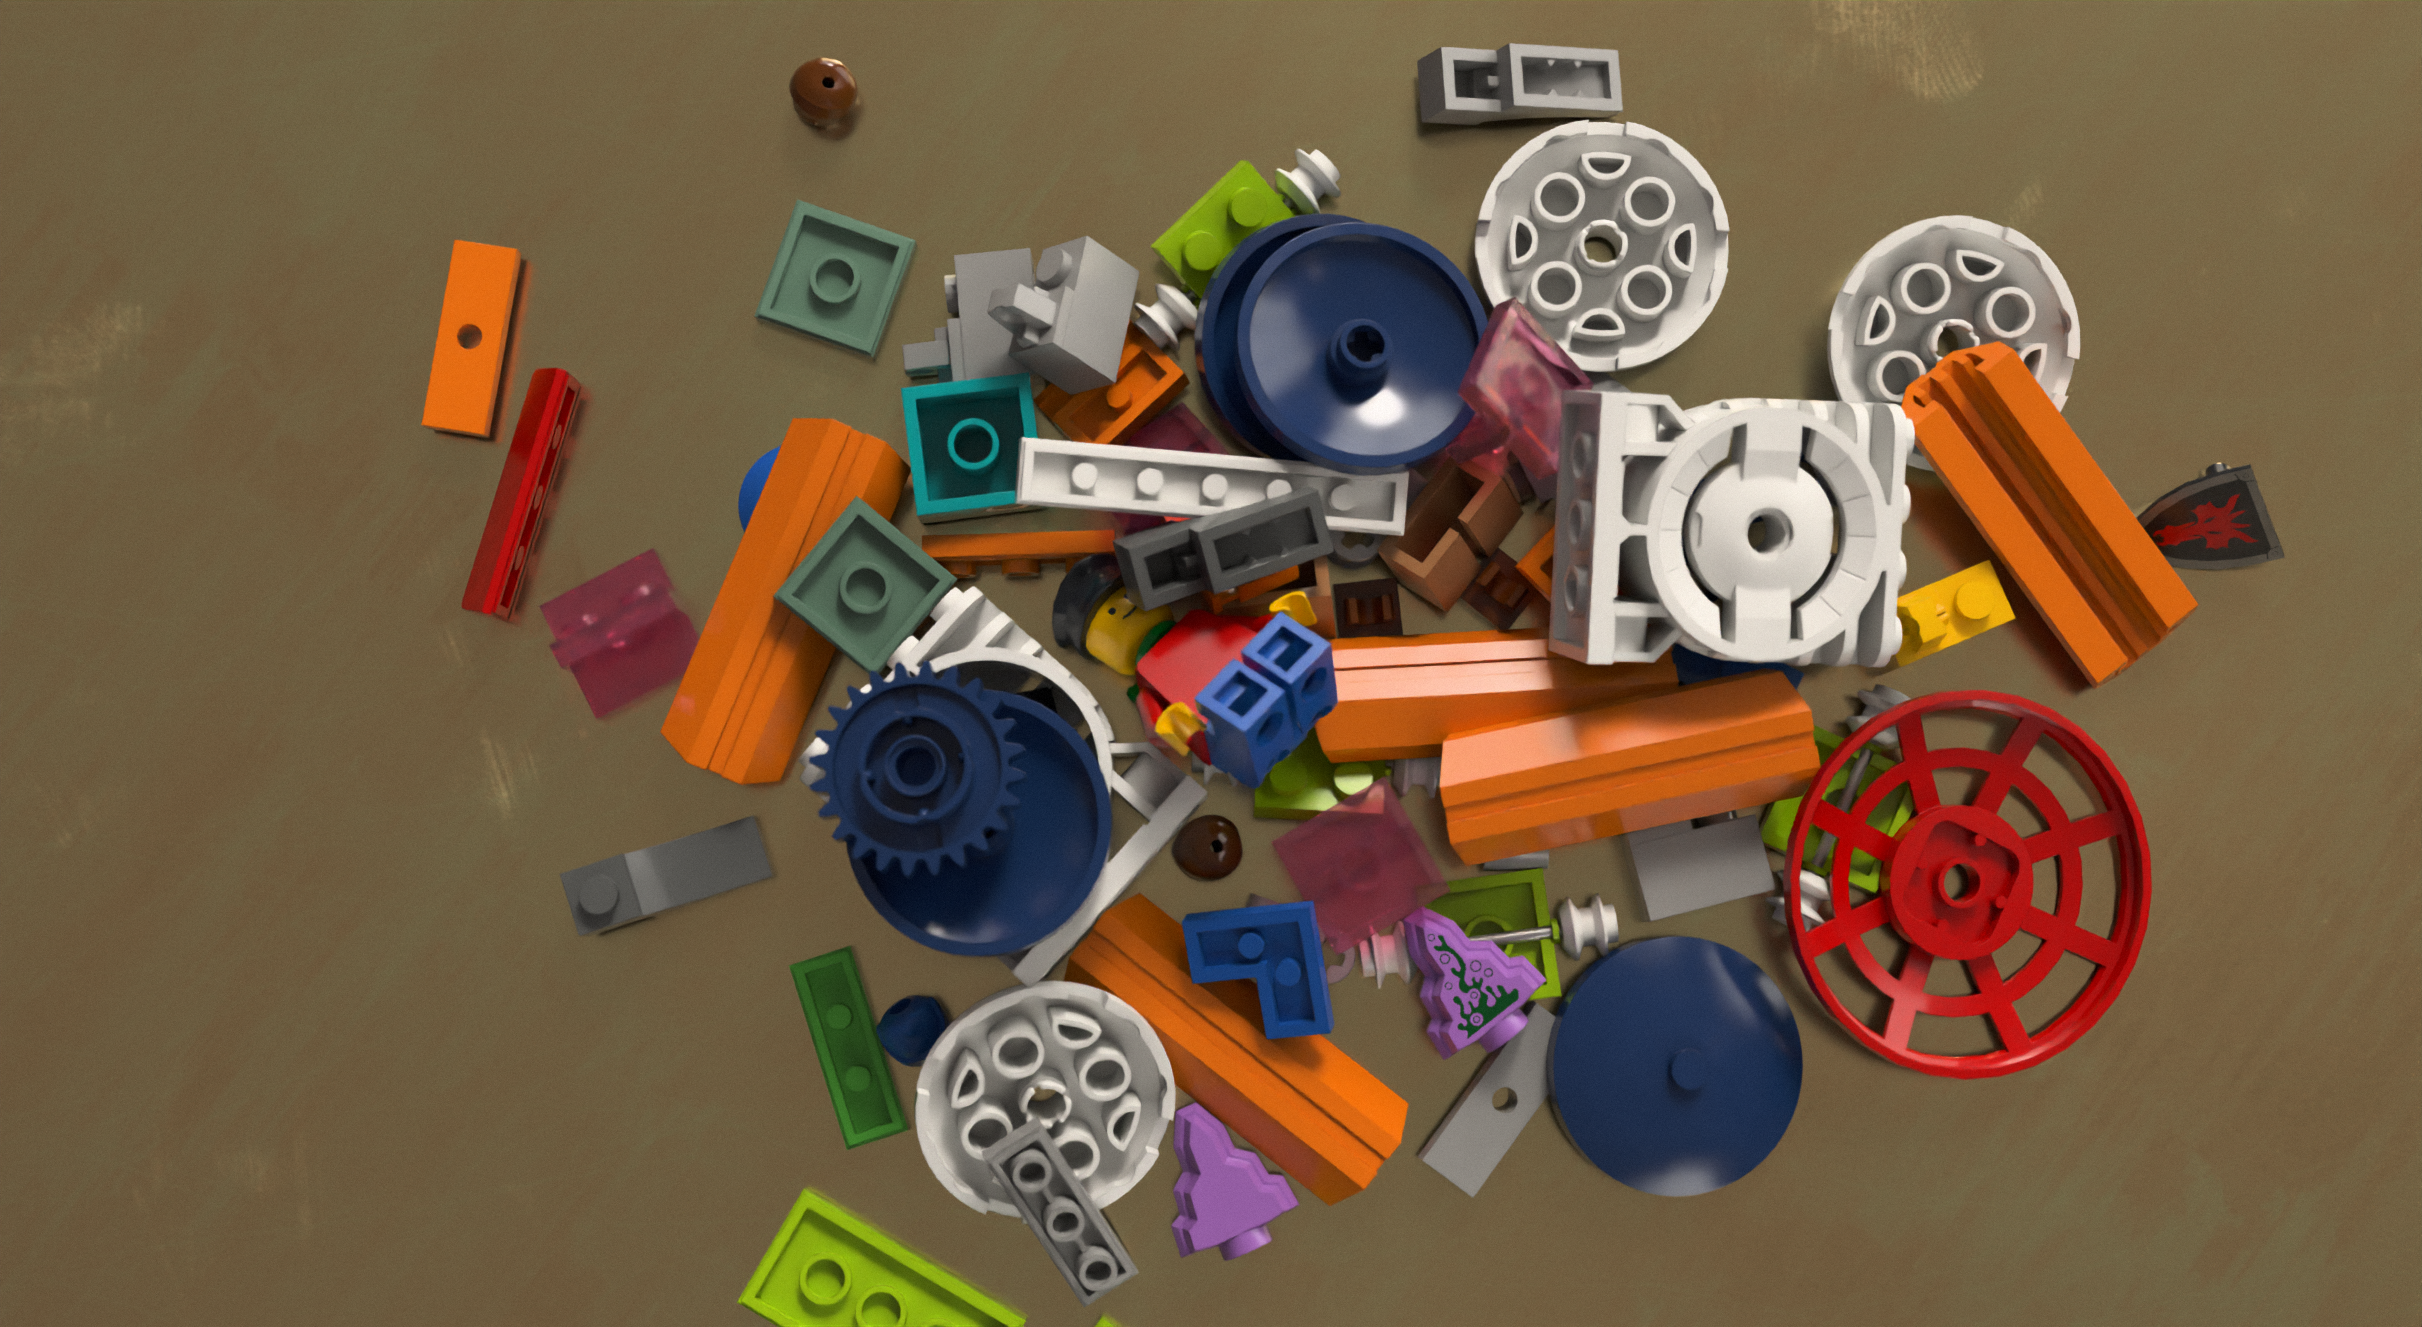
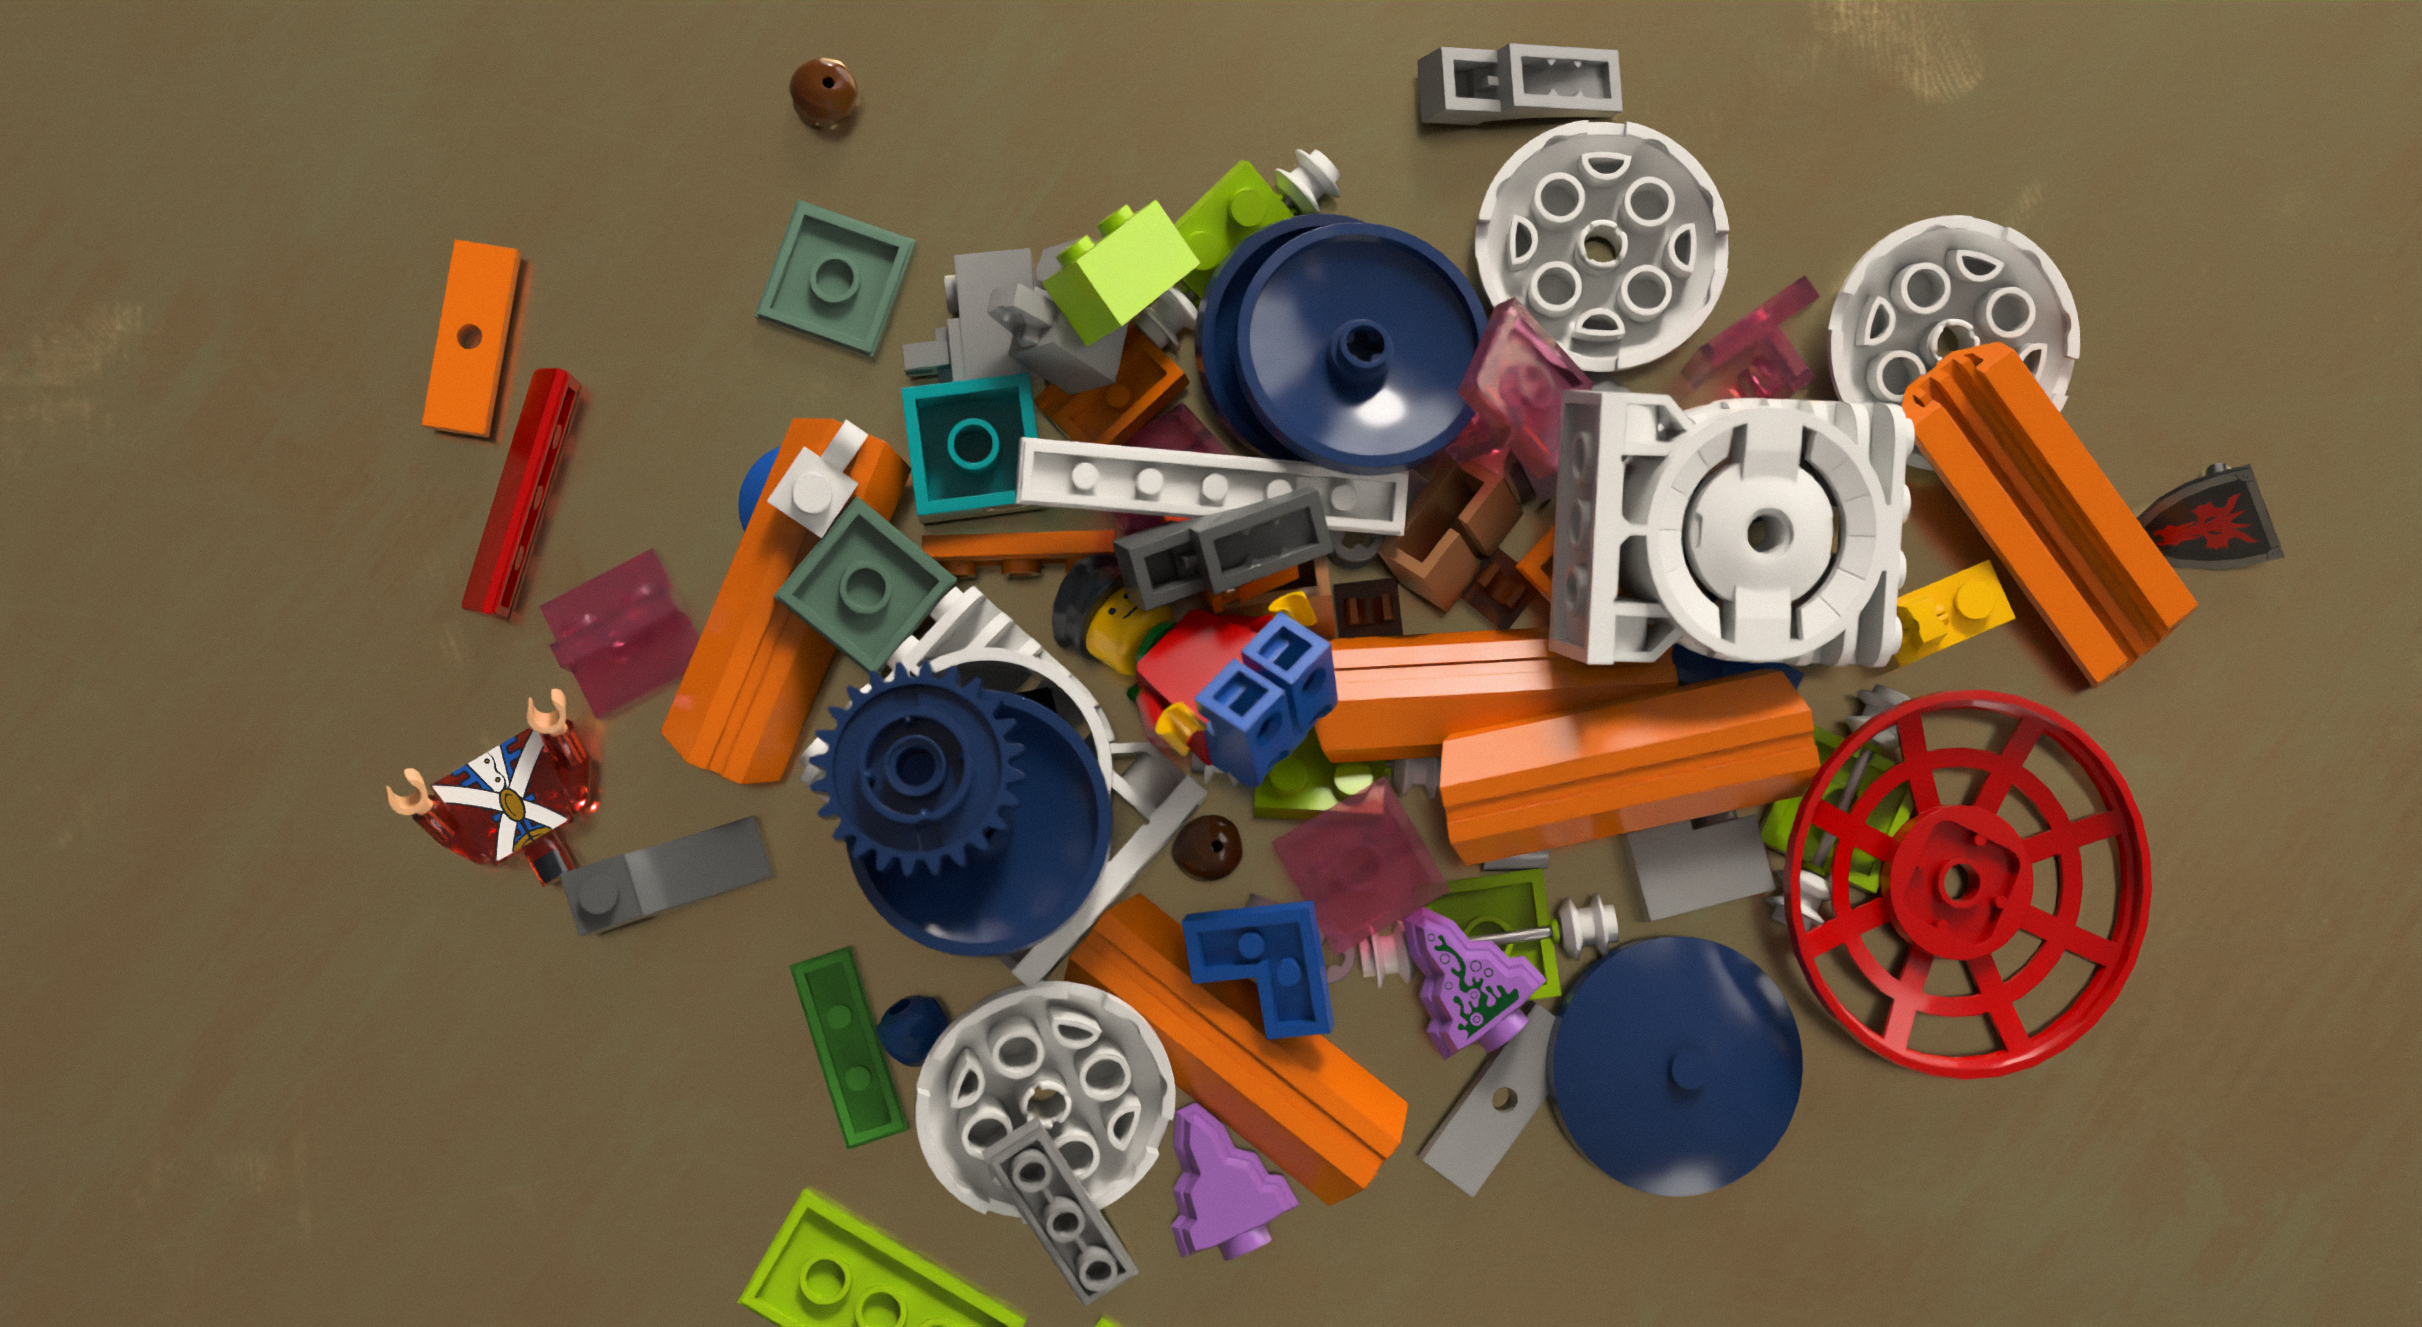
(512, 798): none -> torso
(816, 485): none -> white plate
(1120, 272): none -> brick
(1759, 348): none -> clear pink bracket

